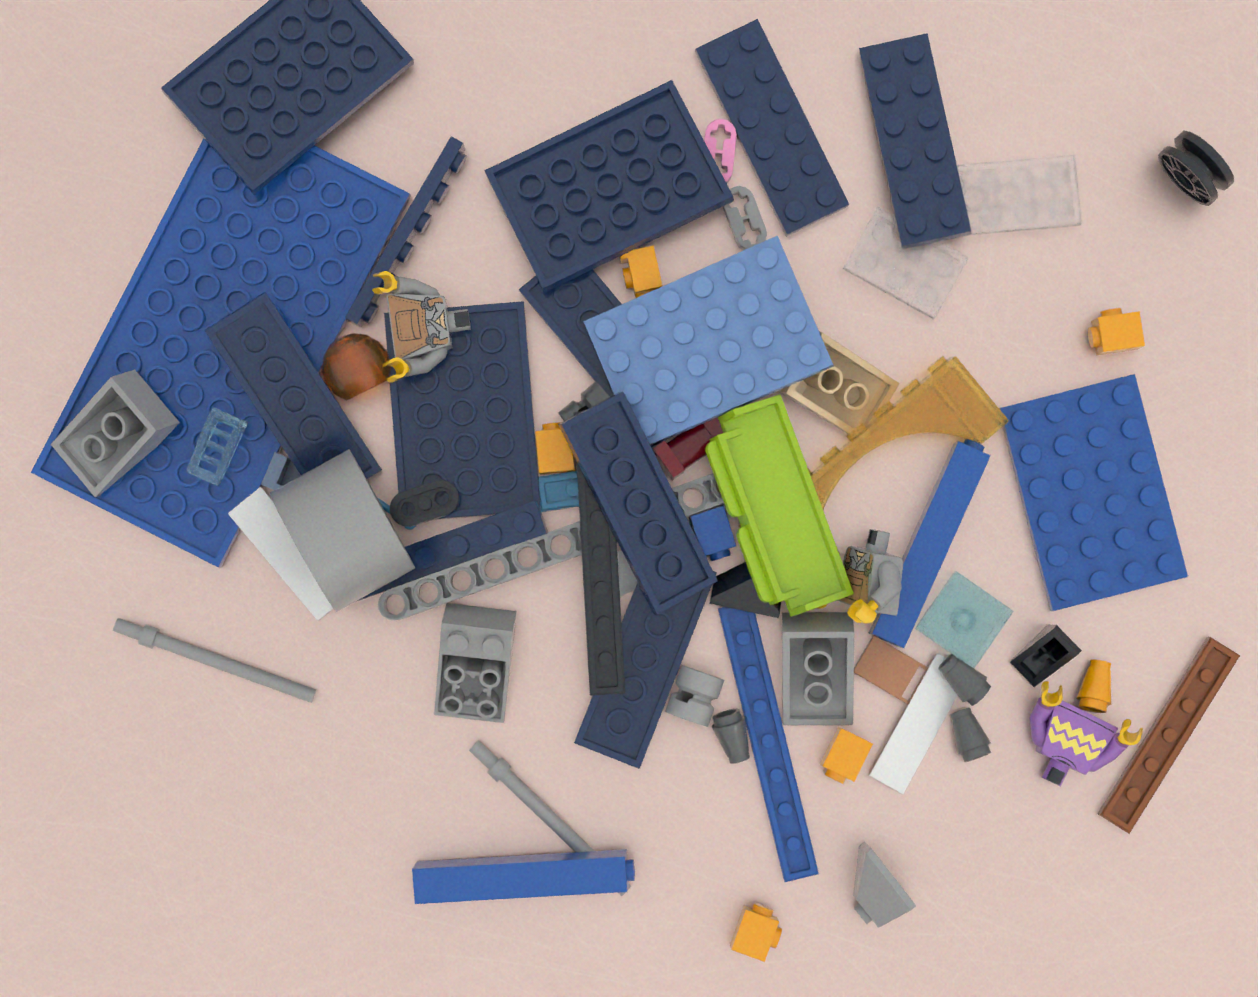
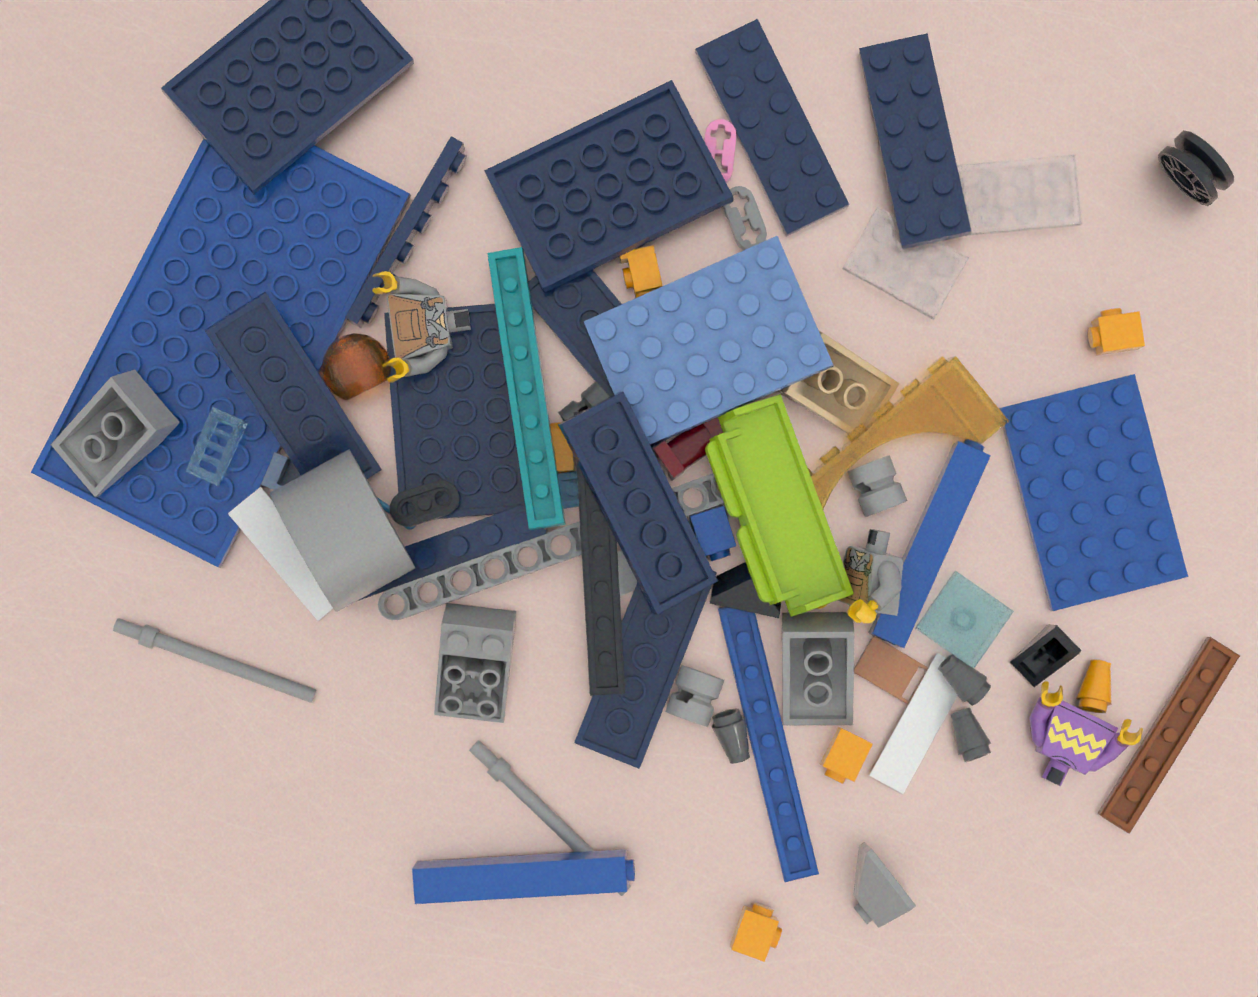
(526, 389): none -> teal plate
(877, 486): none -> light grey wheel

